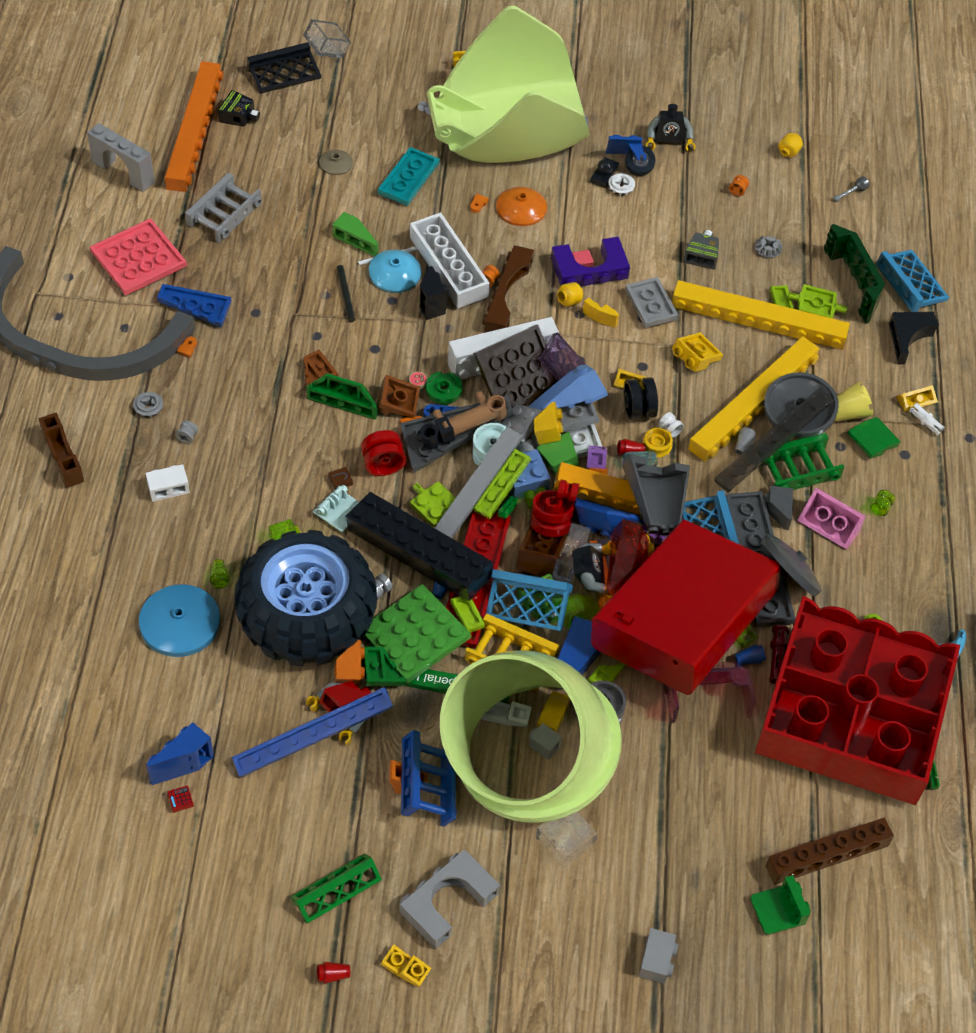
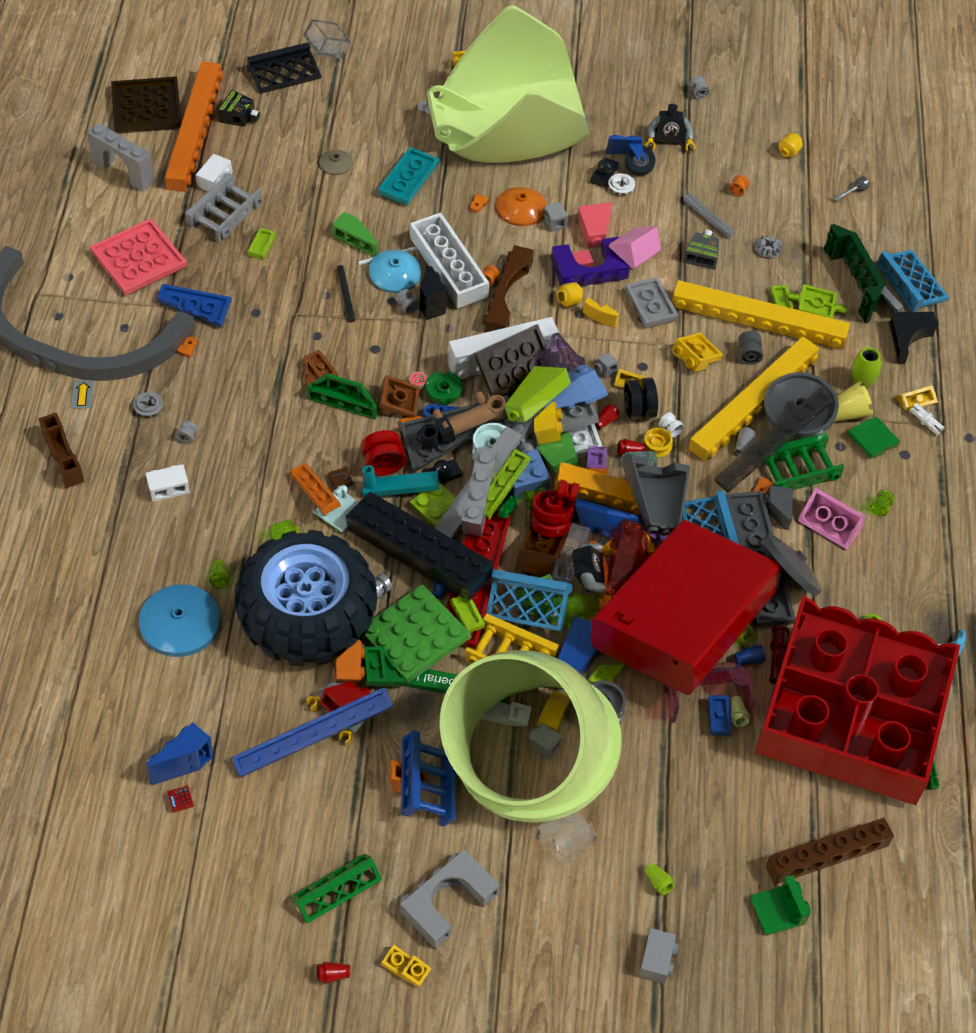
(82, 394): none -> light grey sticker
(146, 104): none -> dark brown plate
(213, 172): none -> white brick
(261, 244): none -> lime tile
(314, 488): none -> orange tile
(399, 483): none -> teal piece
(407, 301): none -> light grey wheel
(447, 470): none -> black tile
(475, 506): none -> light grey arch
(536, 391): none -> lime slope
(555, 216): none -> light grey brick
(594, 222): none -> coral slope
(606, 365): none -> light grey plate
(607, 415): none -> red cone
(637, 245): none -> bright pink slope
(660, 879): none -> lime cone
(699, 87): none -> light grey wheel
(707, 214): none -> light grey axle
(719, 715): none -> blue plate
(739, 713): none -> yellowish green cone
(750, 347): none -> dark grey wheel
(763, 485): none -> orange piece
(866, 367): none -> lime piece
(891, 301): none -> light grey tile

